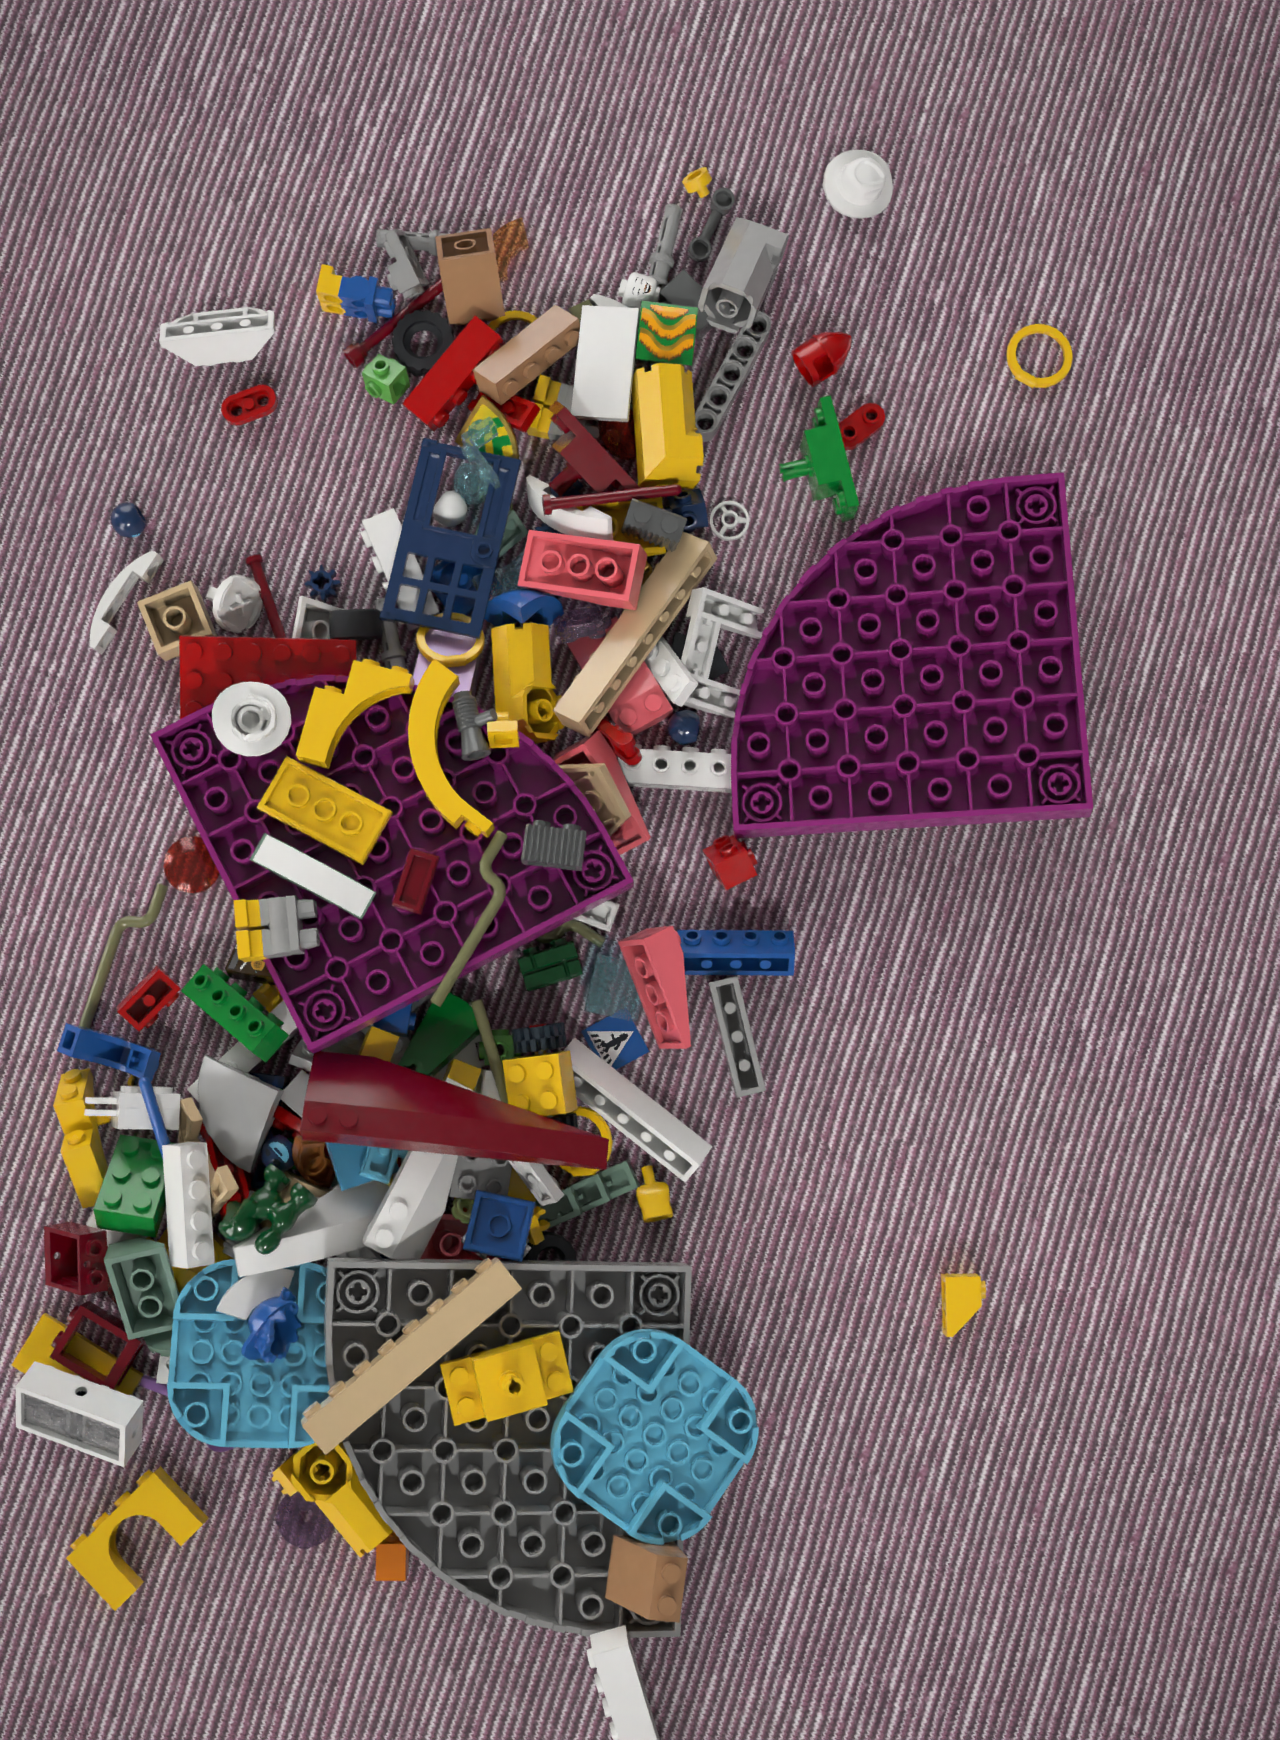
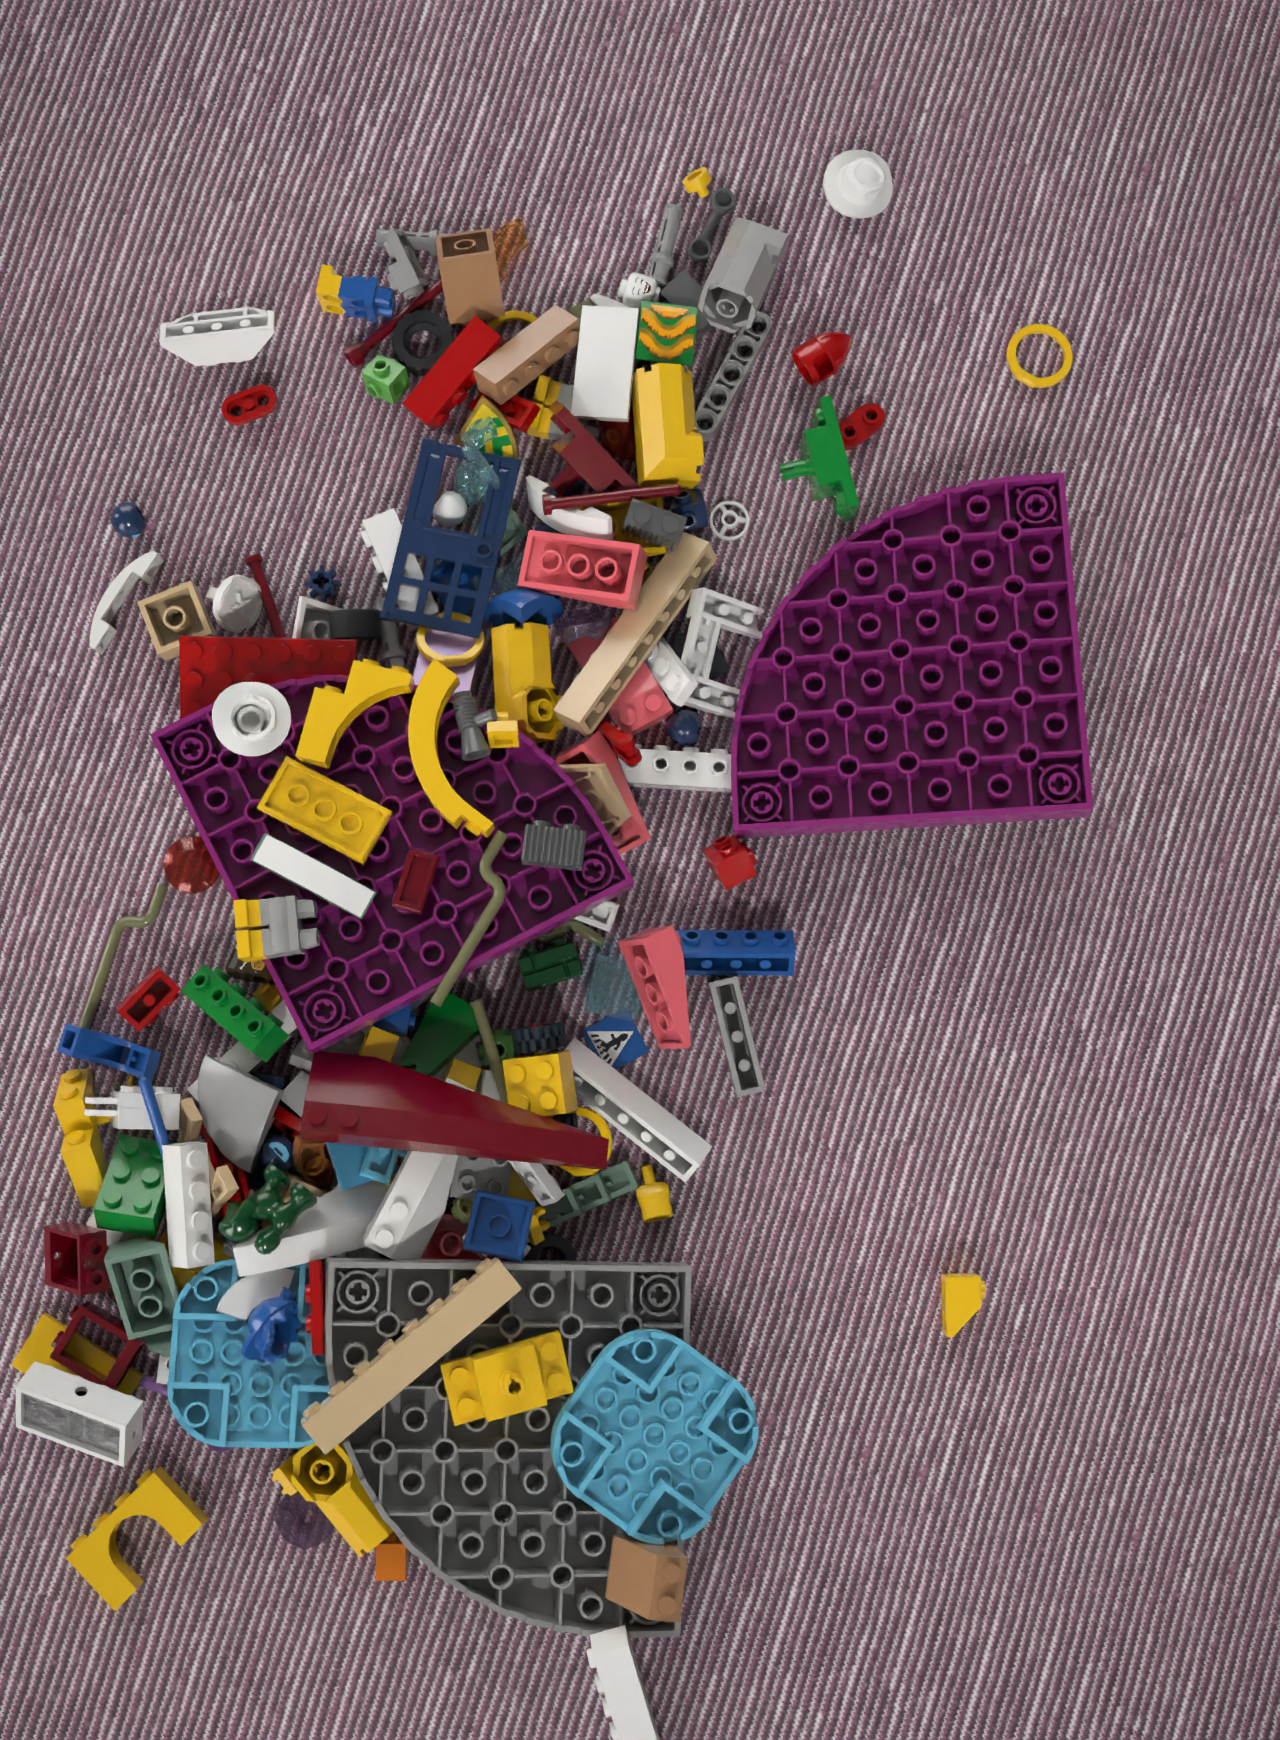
(315, 1296): none -> red plate

